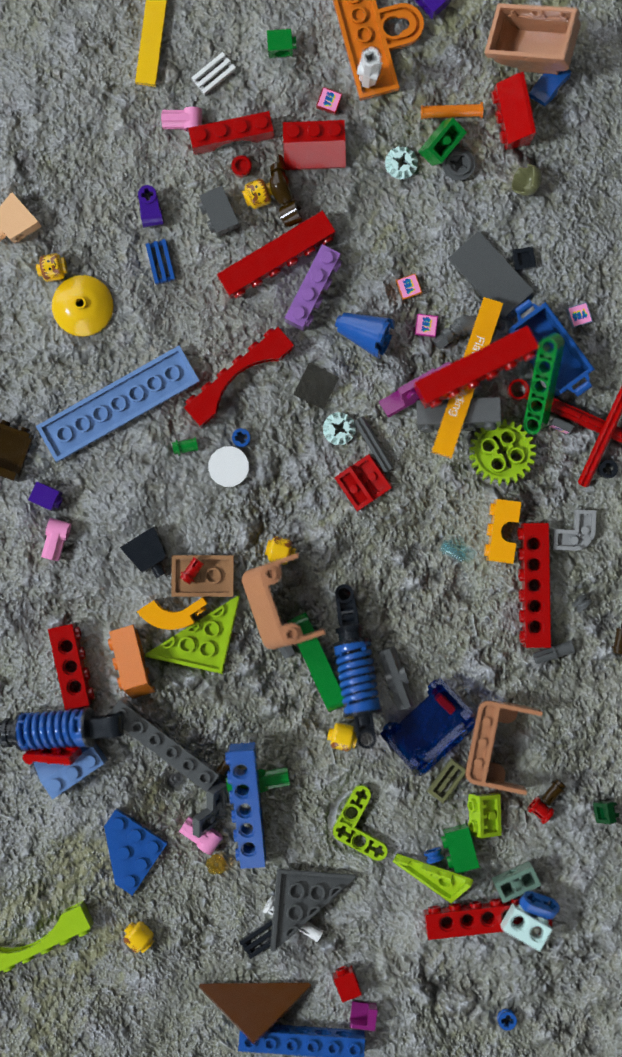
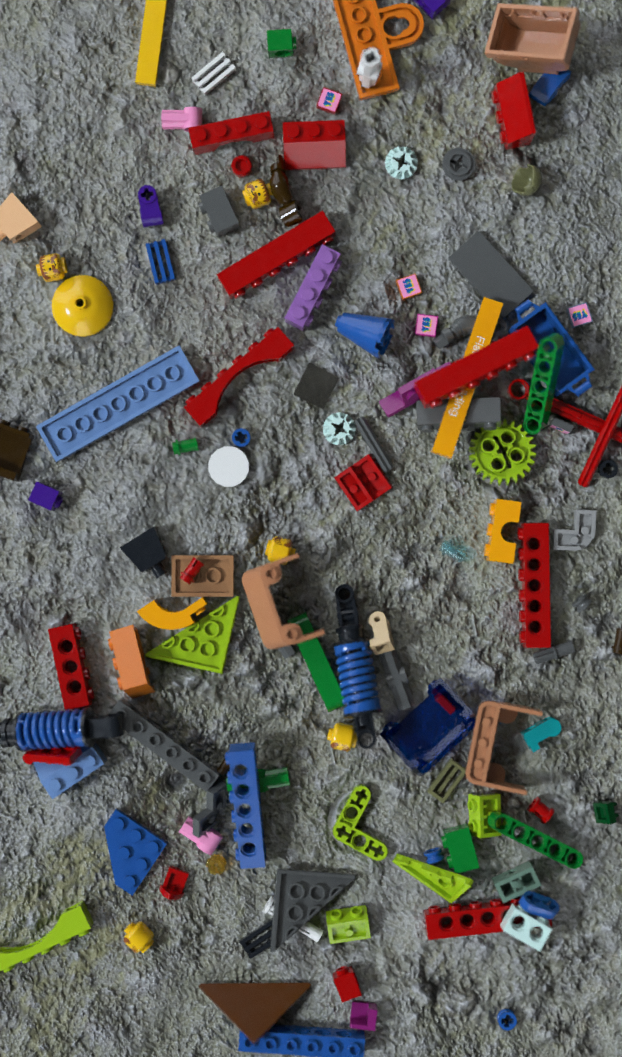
(57, 533): bright pink piece -> none
(174, 883): none -> red tile
(348, 924): none -> lime bracket
(383, 637): none -> tan leg
(442, 141): green brick -> none
(452, 111): orange pin -> none
(523, 259): black tile -> none
(540, 731): none -> teal leg
(544, 841): none -> green beam
(553, 792): dark brown pin -> none

